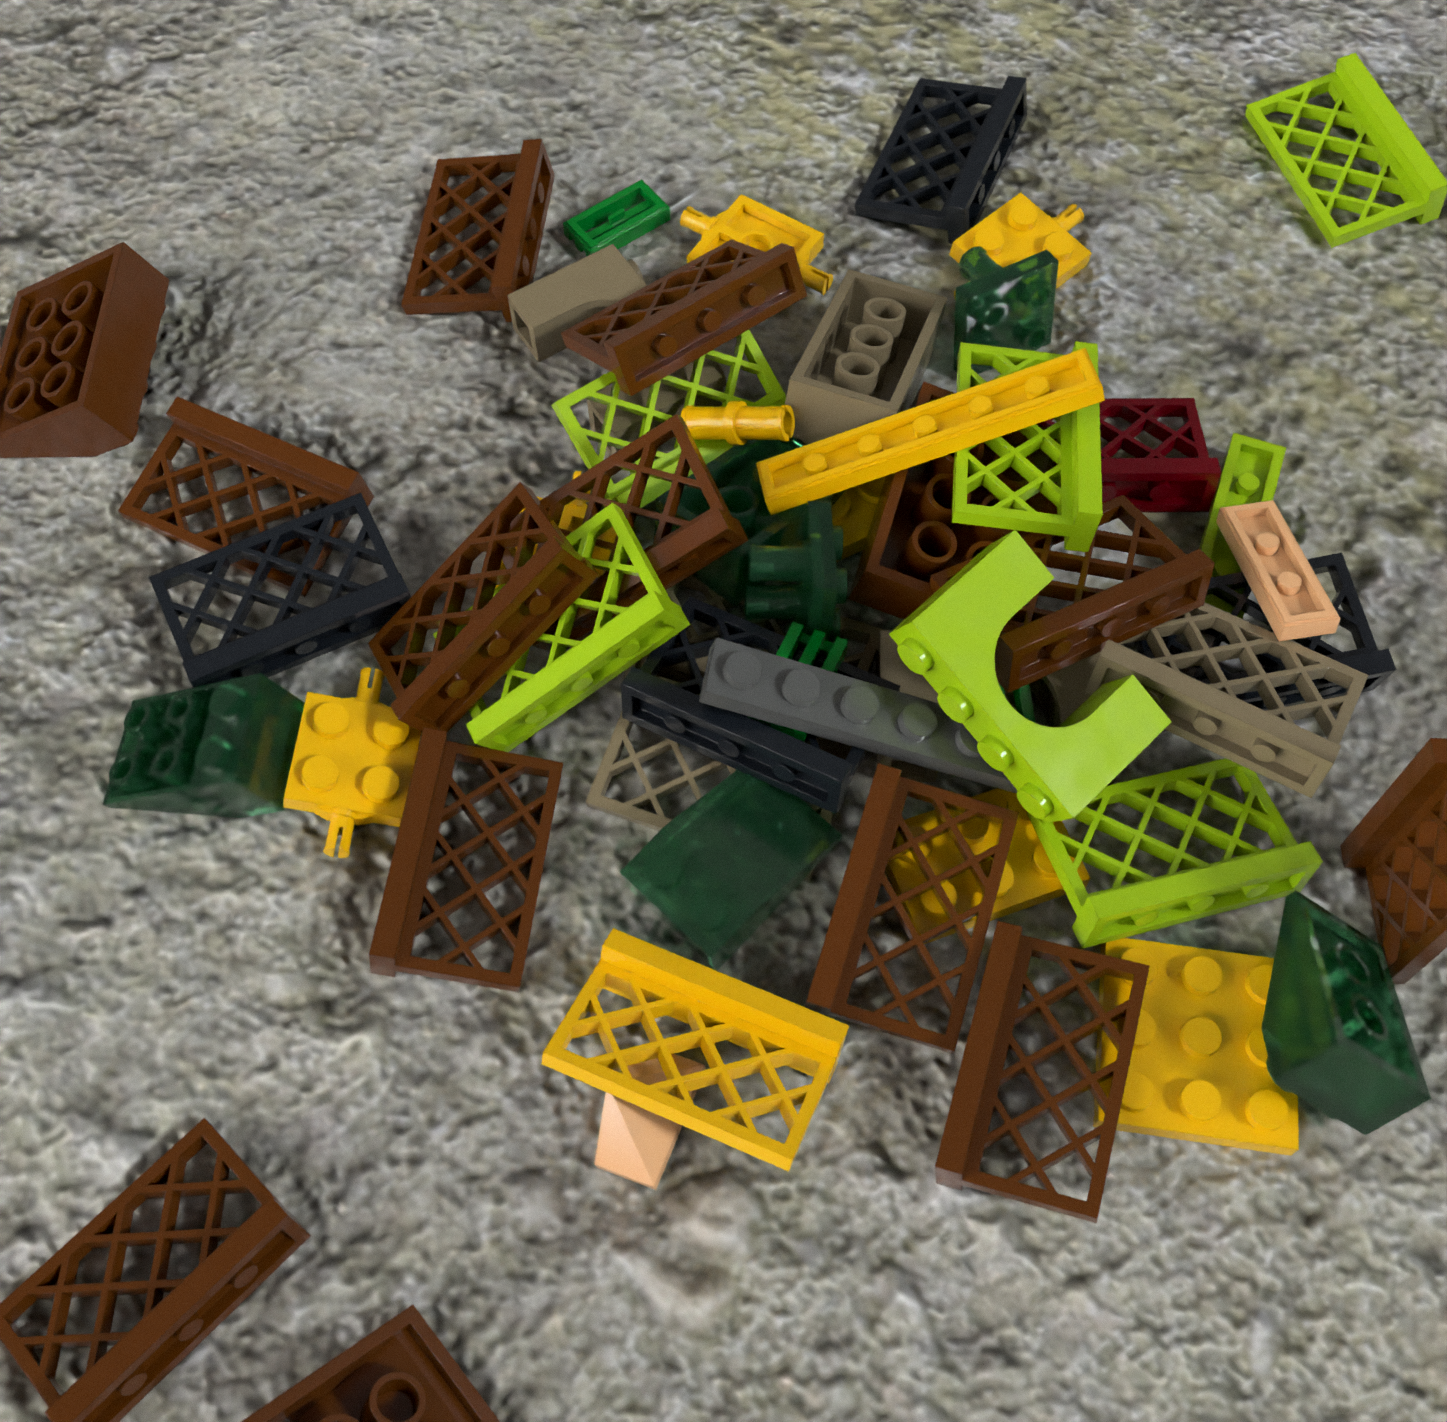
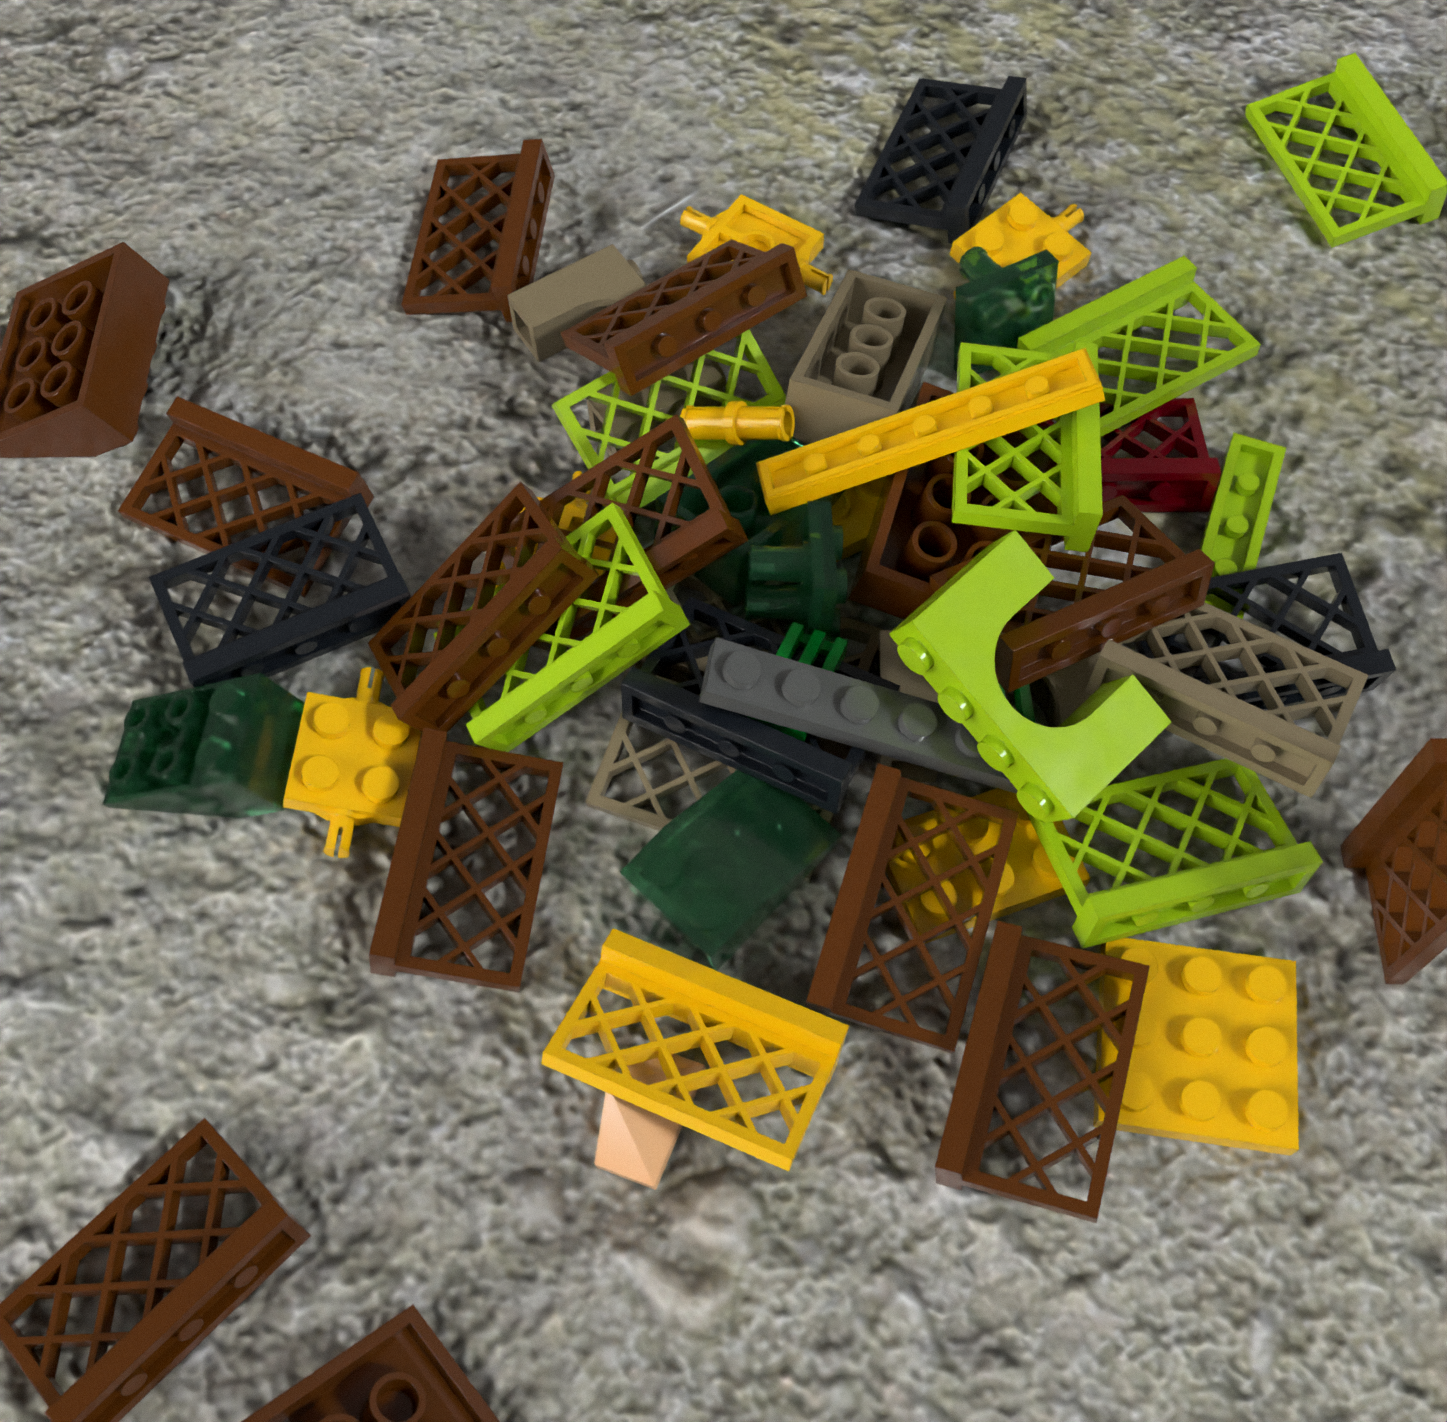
(621, 225): green tile -> none
(1151, 304): none -> lime fence
(1277, 571): light nougat tile -> none
(1338, 1022): clear green slope -> none

